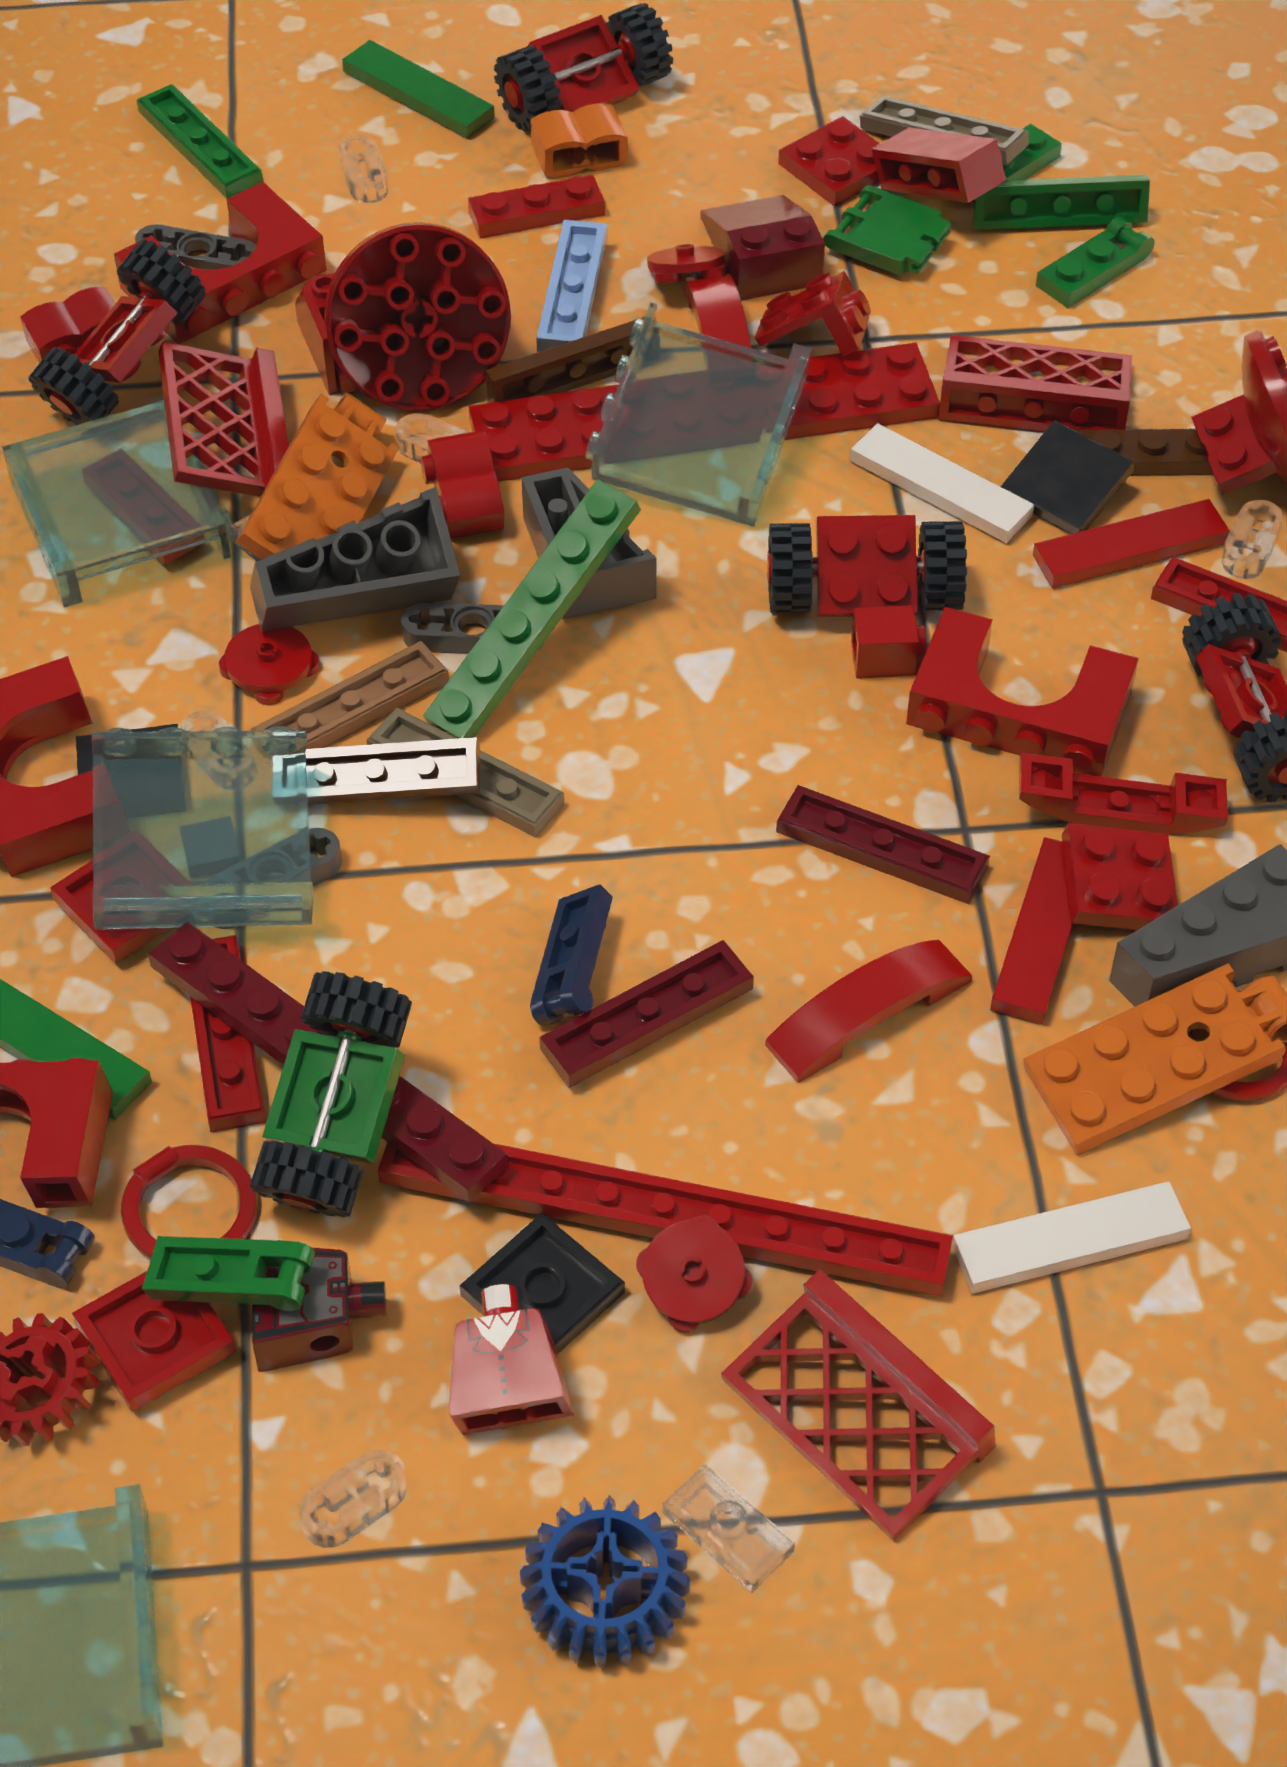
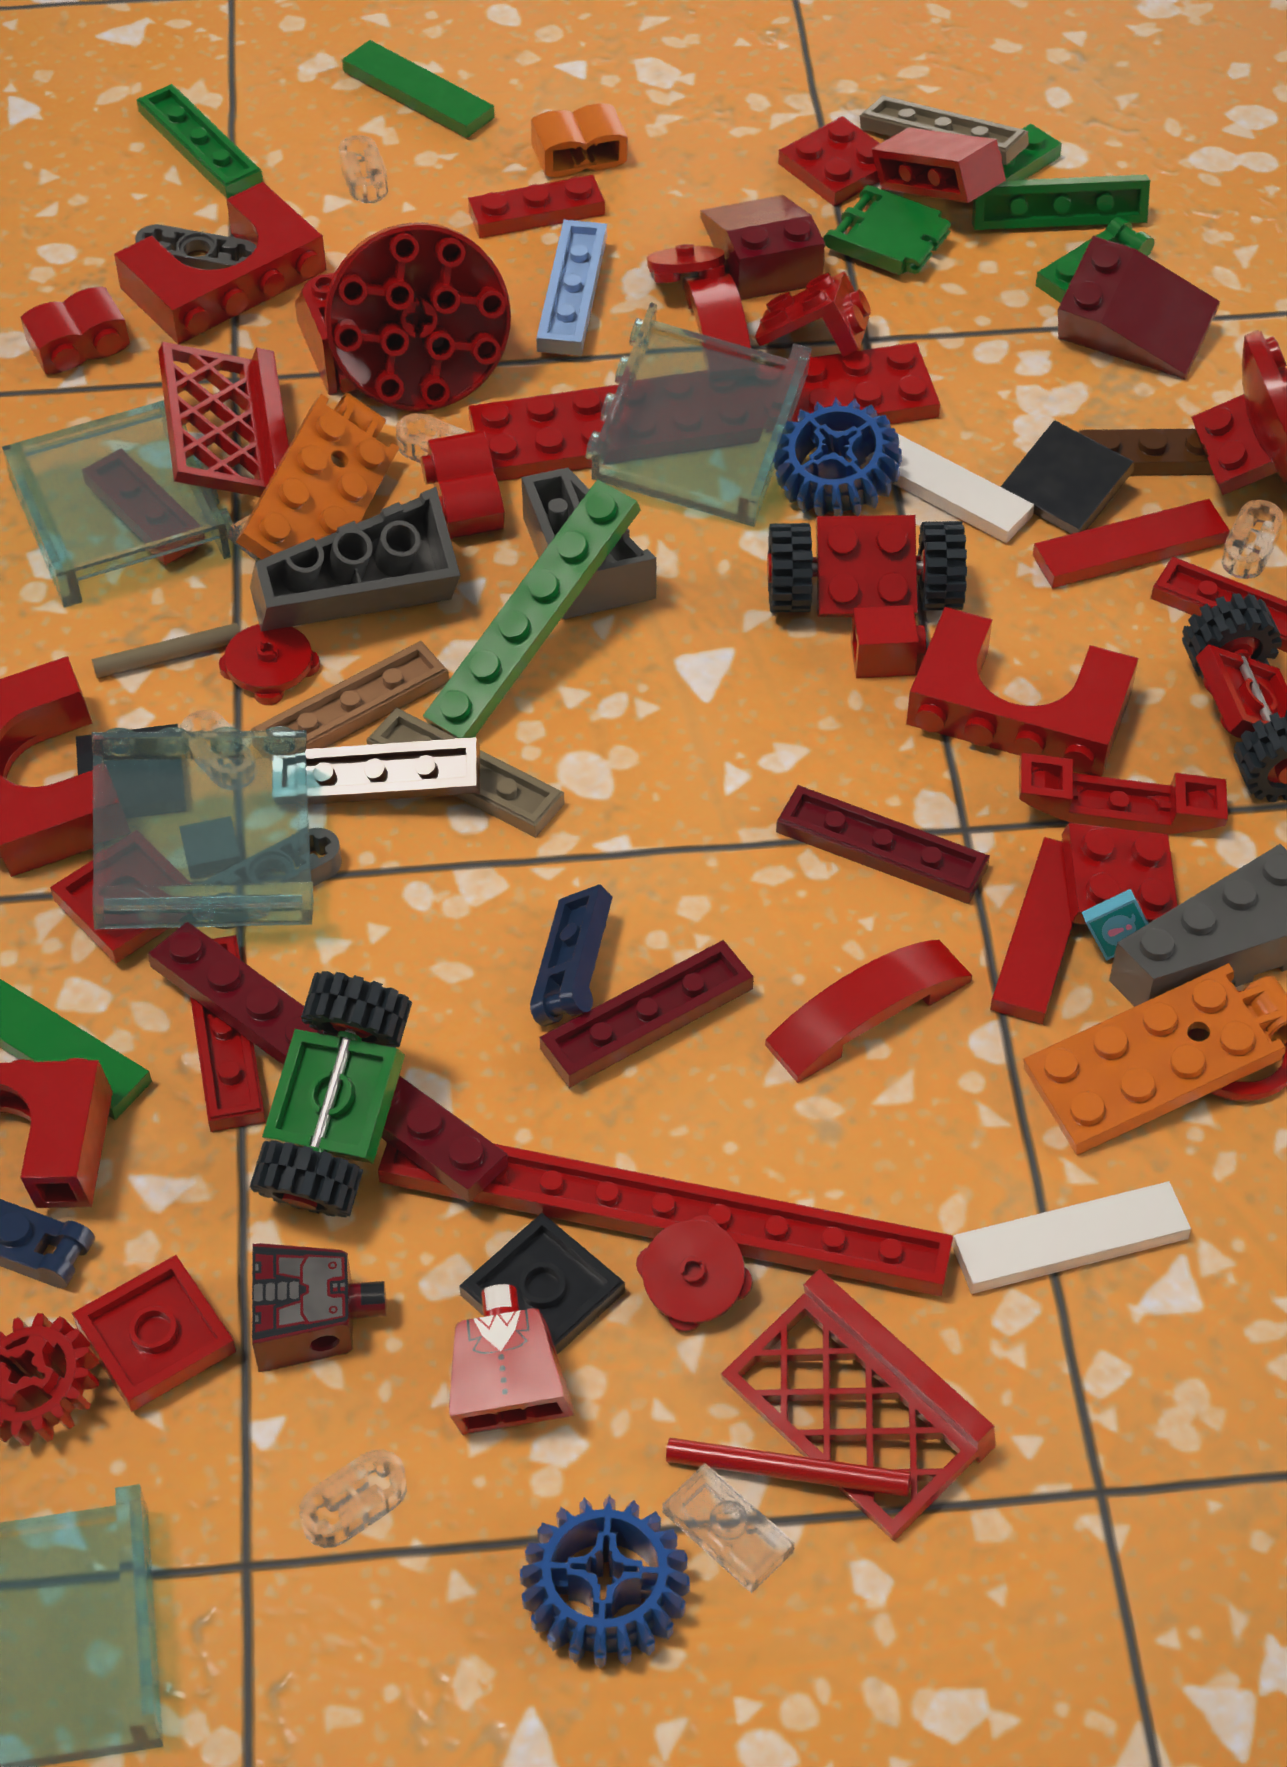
(114, 348): plate -> none
(164, 650): none -> dark tan bar
(177, 1157): red piece -> none
(228, 1271): green plate -> none
(442, 614): dark grey beam -> none
(561, 366): reddish brown plate -> none
(584, 65): plate -> none
(789, 1467): none -> red bar
(833, 473): none -> blue gear
(1021, 401): red fence -> none
(1114, 921): none -> medium azure tile
(1135, 309): none -> dark red slope

